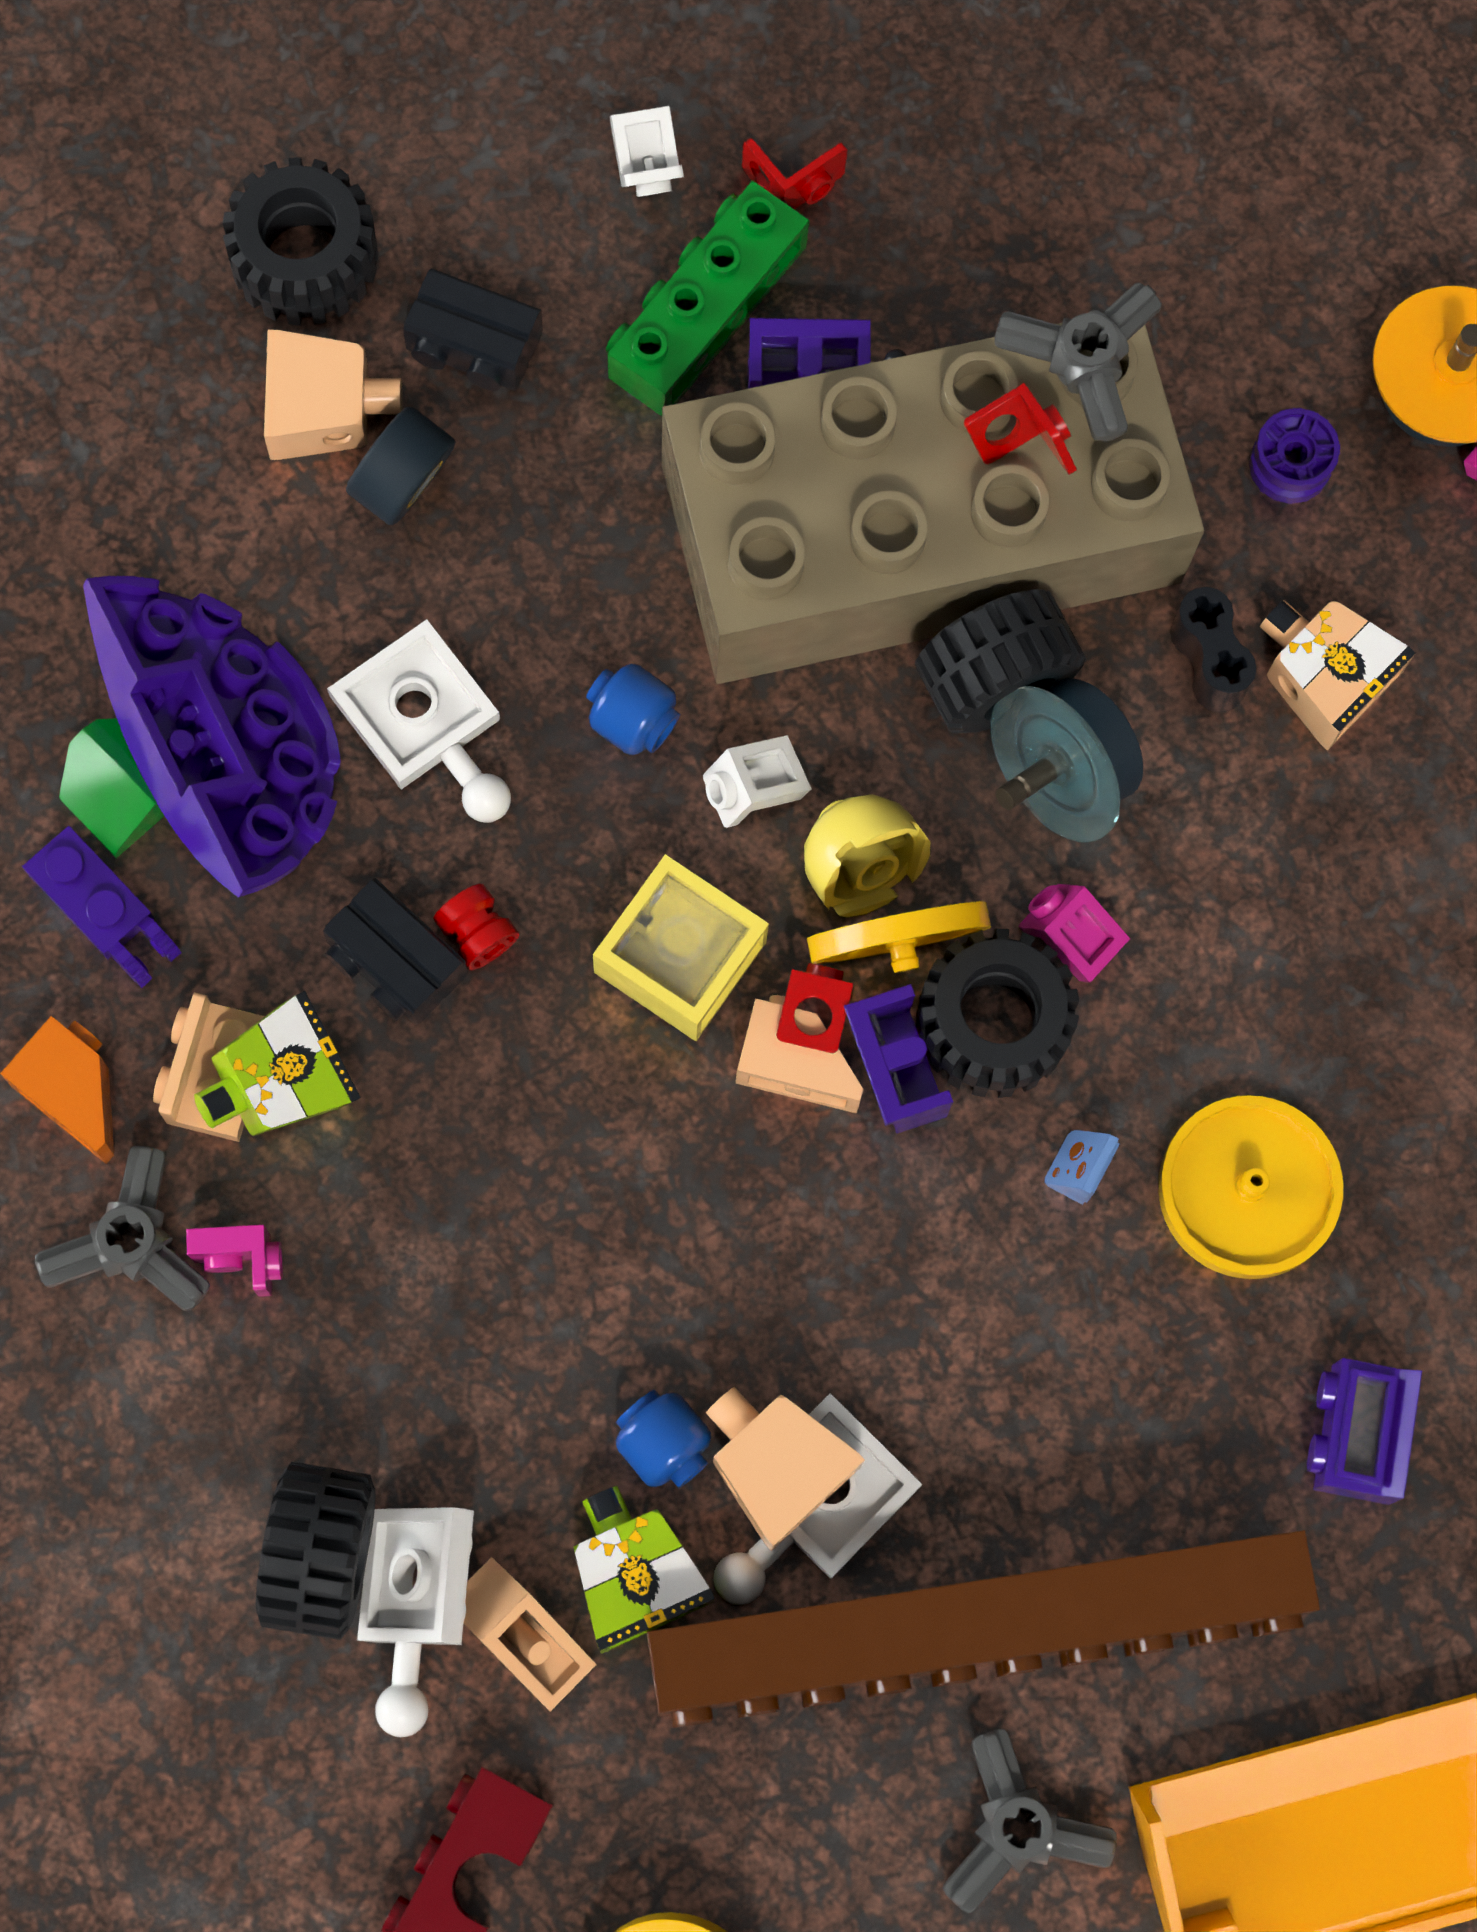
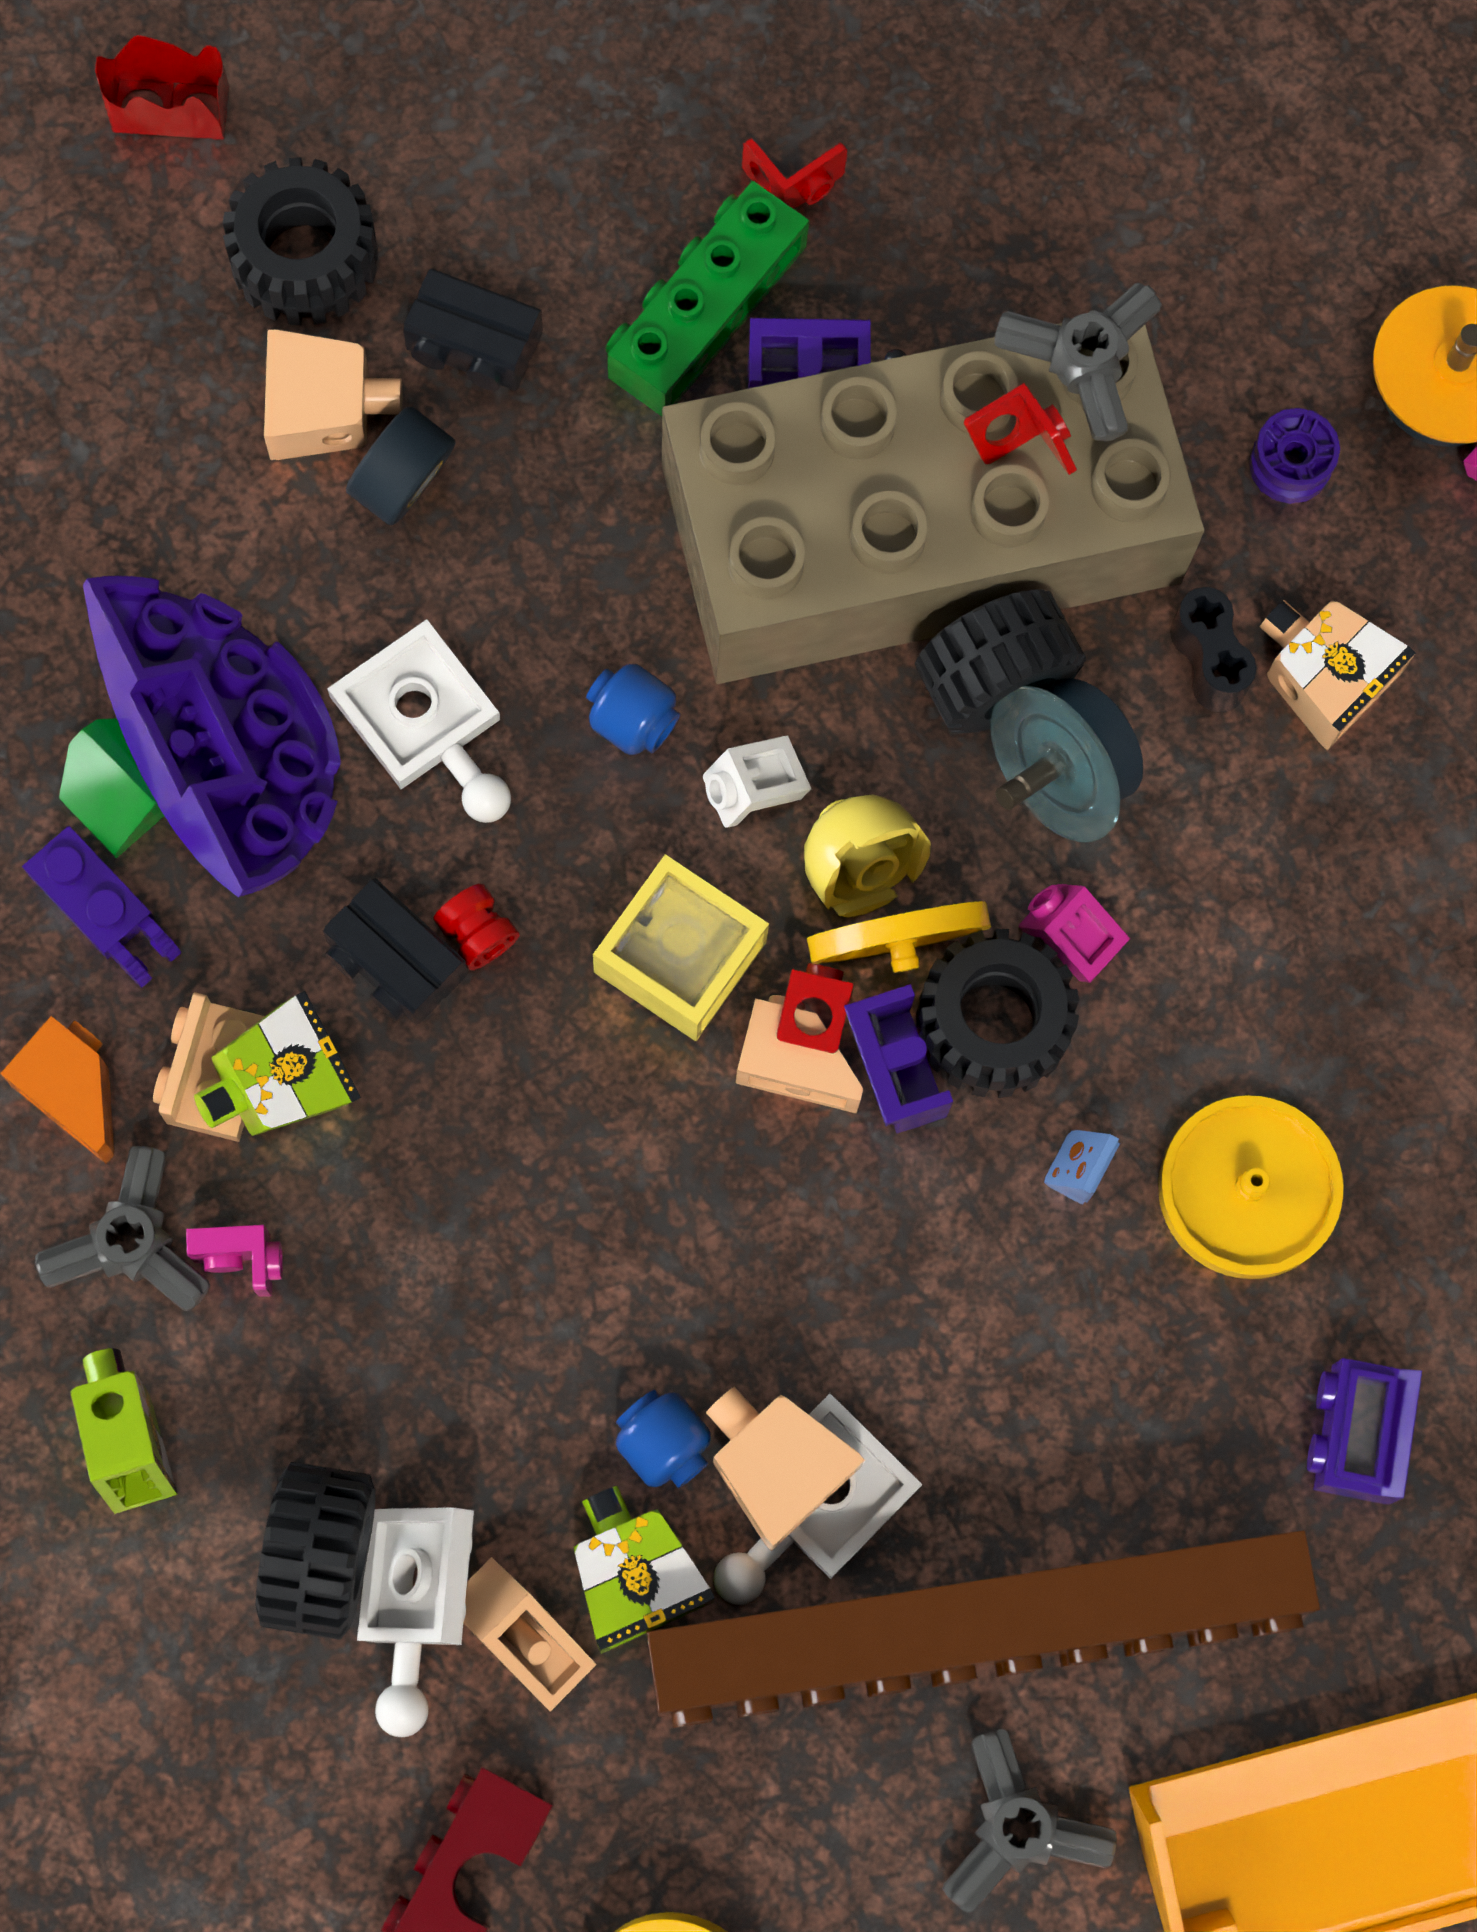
(120, 1434): none -> lime torso
(156, 67): none -> red piece
(646, 150): white bracket -> none

